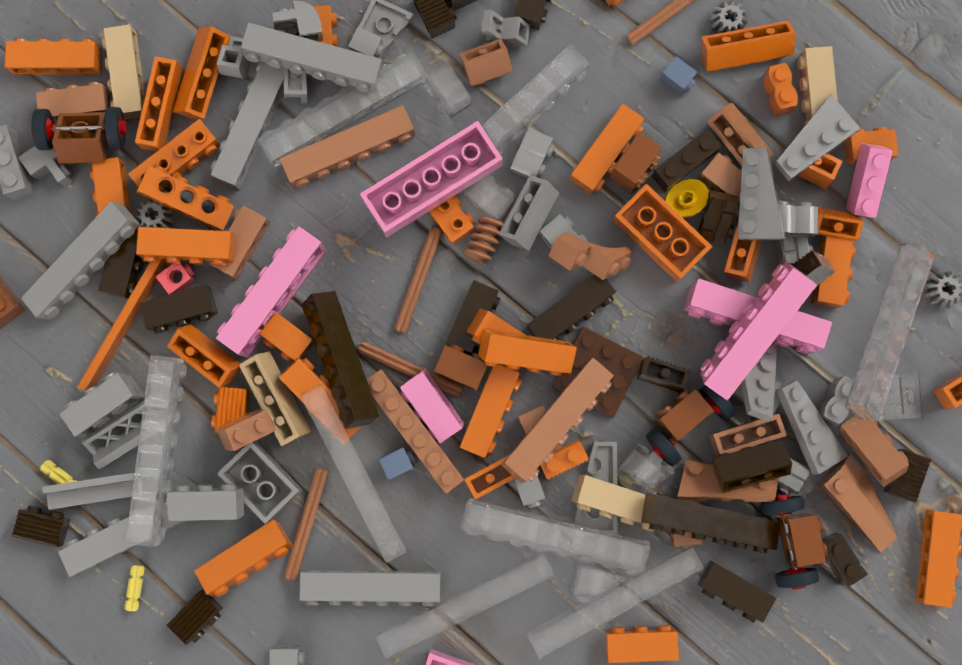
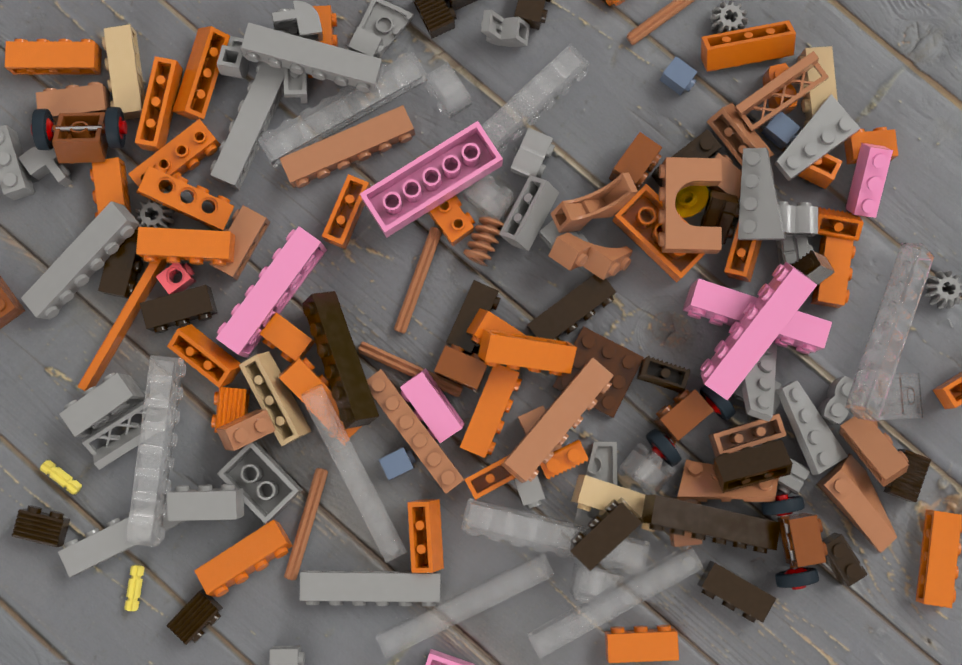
(89, 491): light grey fence -> none
(345, 212): none -> orange brick
(425, 536): none -> orange brick
(486, 62): nougat brick -> none
(603, 203): none -> nougat arch
(604, 533): none -> dark brown brick
(606, 149): orange brick -> none
(676, 234): none -> nougat arch
(777, 84): none -> nougat fence
(781, 130): none -> sand blue brick

